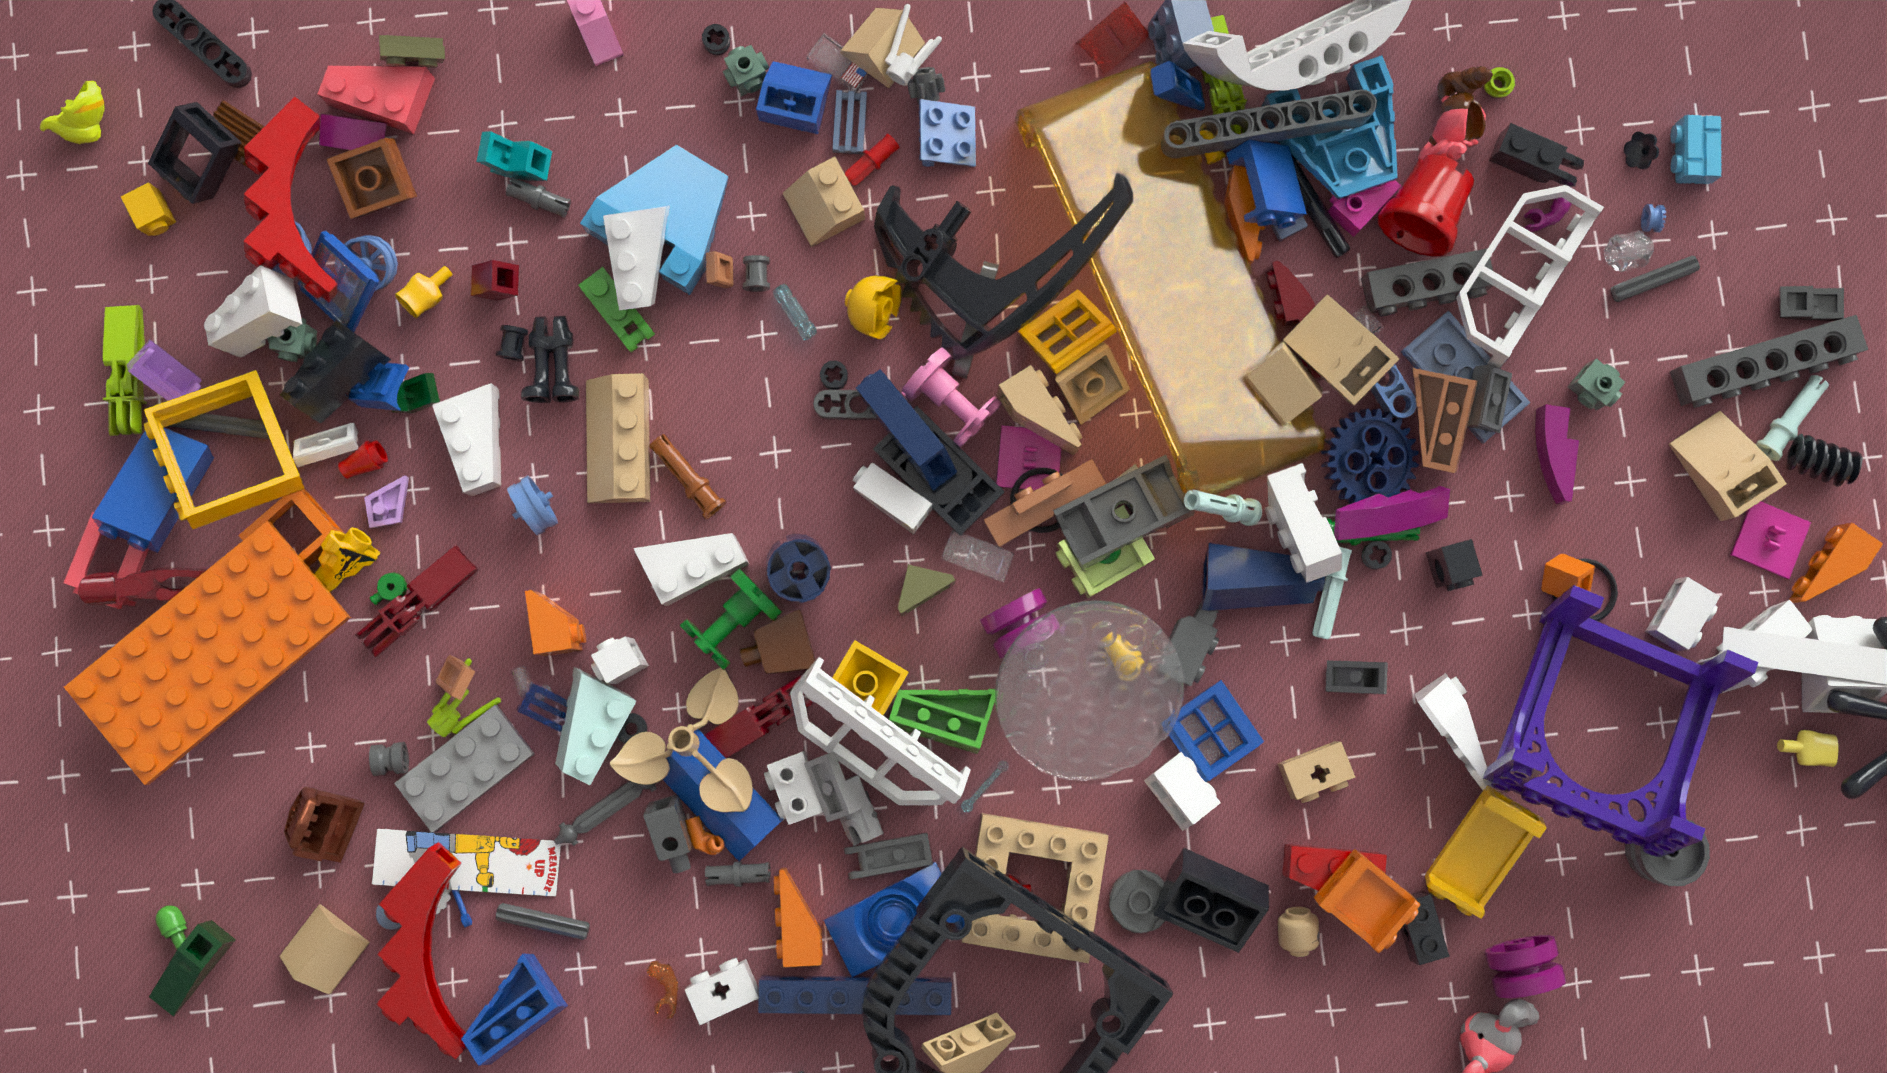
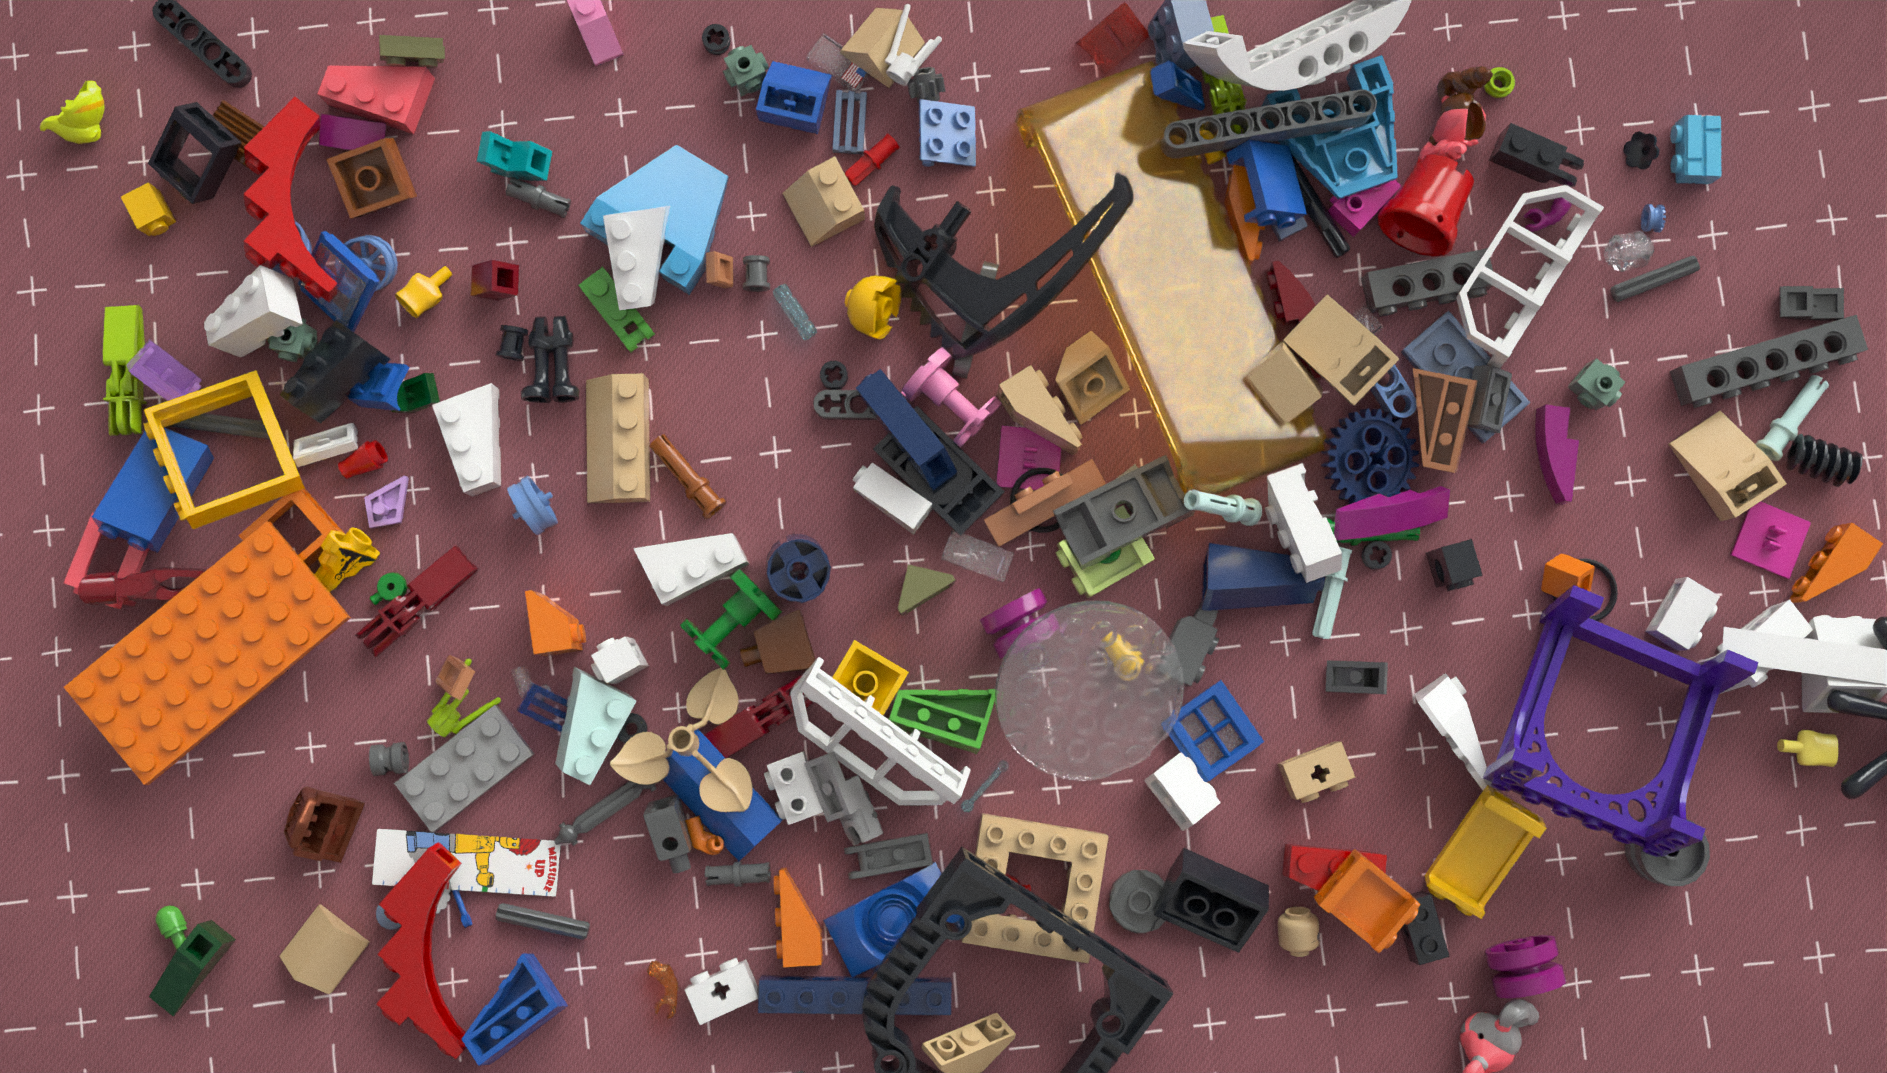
(1067, 331): yellow piece -> none

